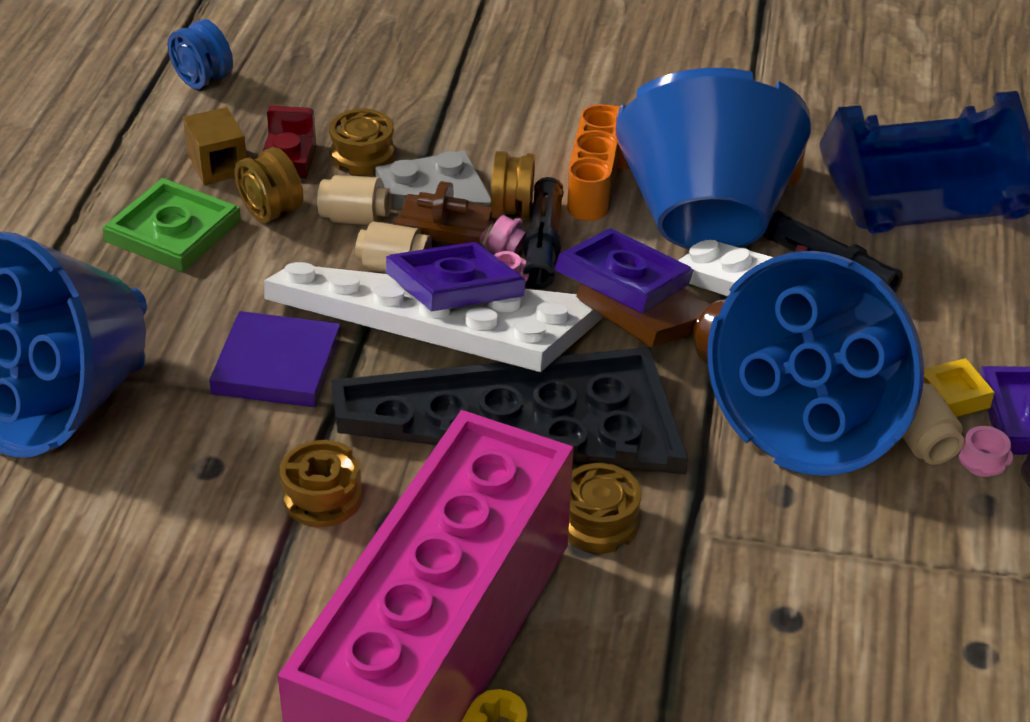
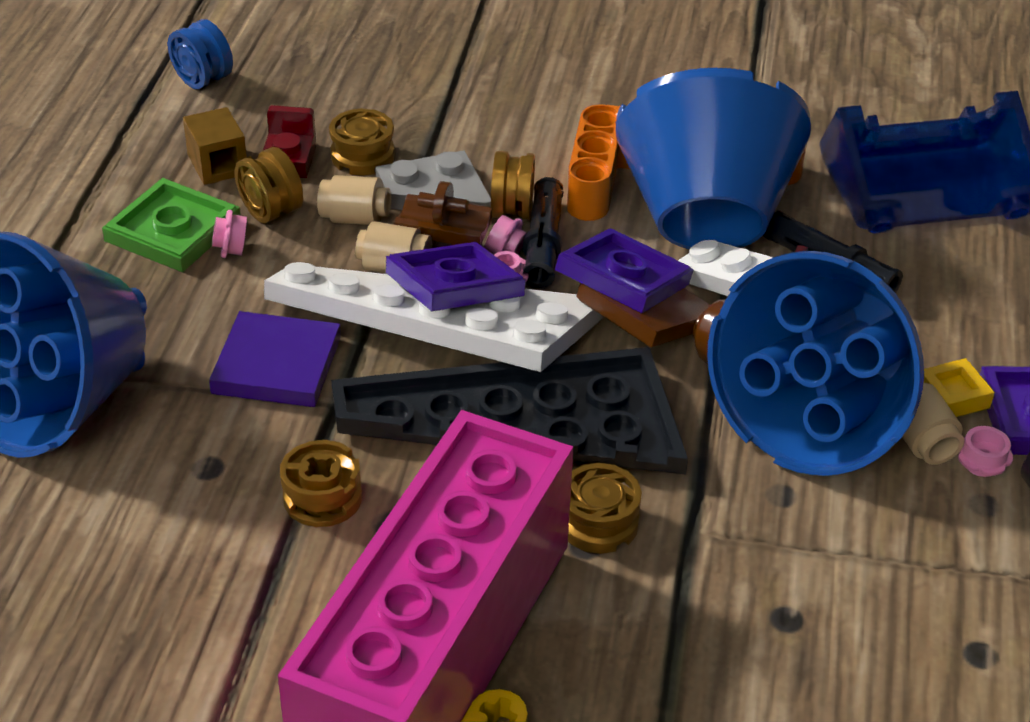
(229, 233): none -> bright pink plate

